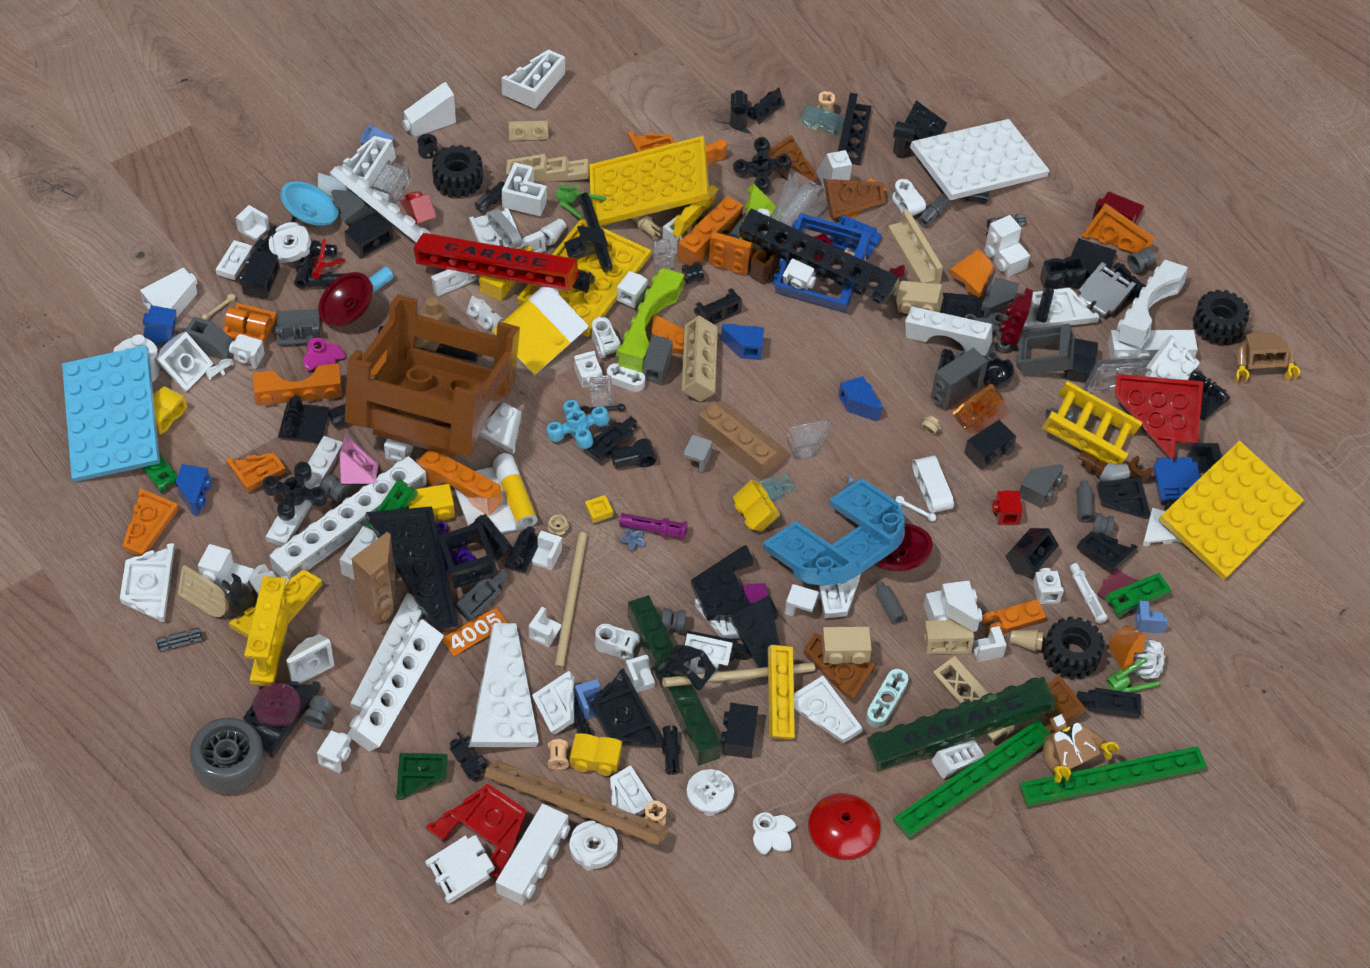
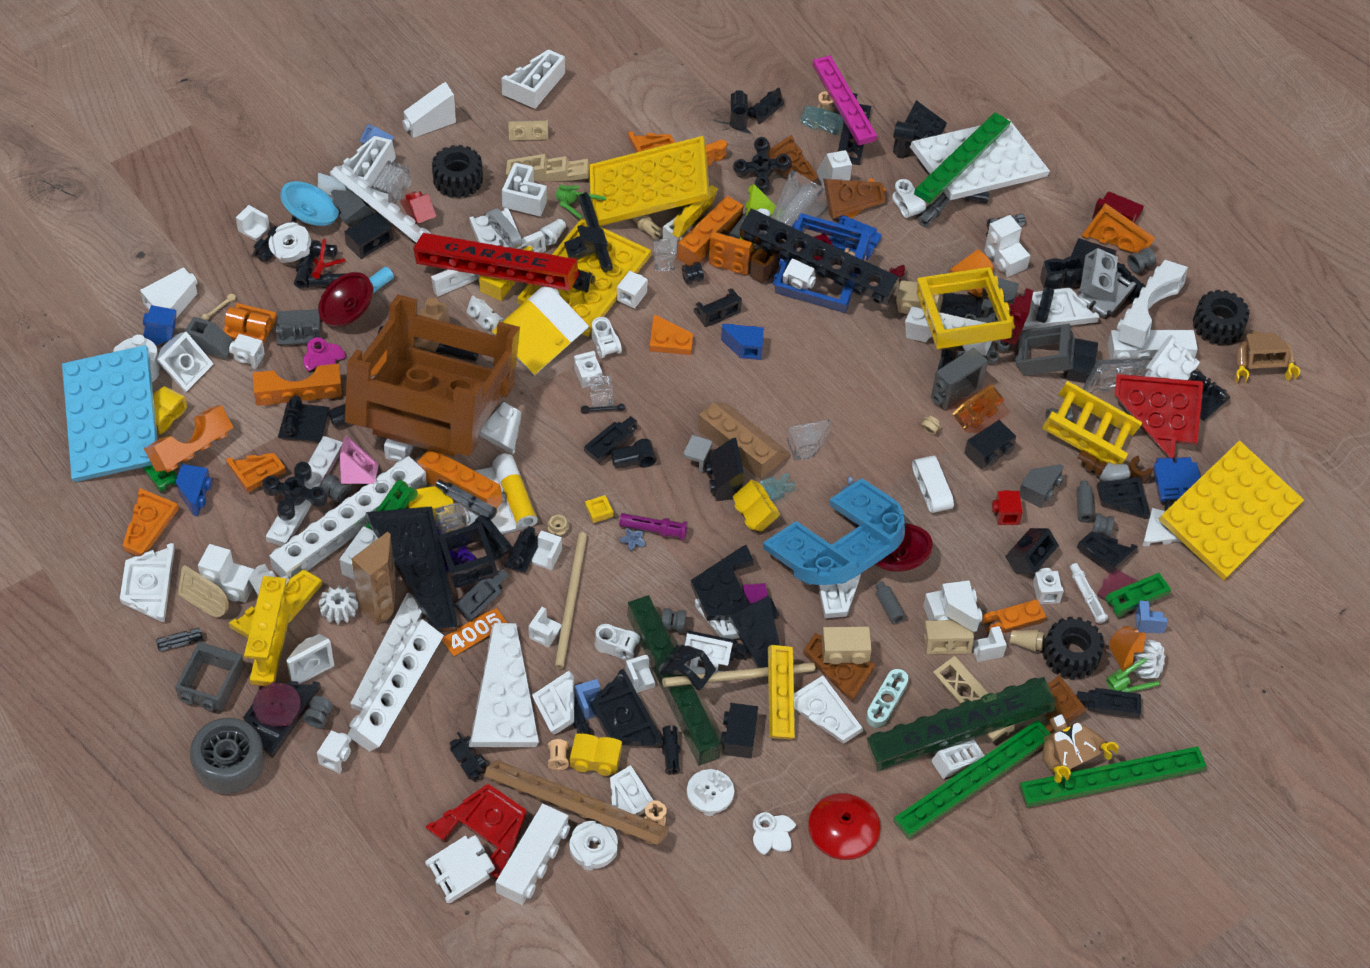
(209, 426): none -> orange arch
(212, 371): white piece -> none
(217, 657): none -> dark grey window
(234, 260): white plate -> none
(239, 595): black plate -> none
(259, 274): black brick -> none
(338, 604): none -> white gear
(420, 772): dark green wing -> none
(427, 146): black wheel -> none
(451, 517): none -> clear brick
(467, 499): none -> black piece
(490, 197): black axle -> none
(577, 424): medium azure gear -> none
(626, 377): white beam -> none
(658, 359): dark grey slope -> none
(663, 292): lime arch -> none
(699, 359): tan brick -> none
(725, 471): none -> black slope
(800, 598): white panel -> none
(844, 100): none -> dark pink plate
(860, 399): blue slope -> none
(916, 250): tan fence -> none
(931, 517): white hinge -> none
(957, 282): none -> yellow window
(962, 158): none -> green plate
(999, 373): black hair -> none
(1099, 274): none -> light grey brick
(1205, 455): black panel -> none

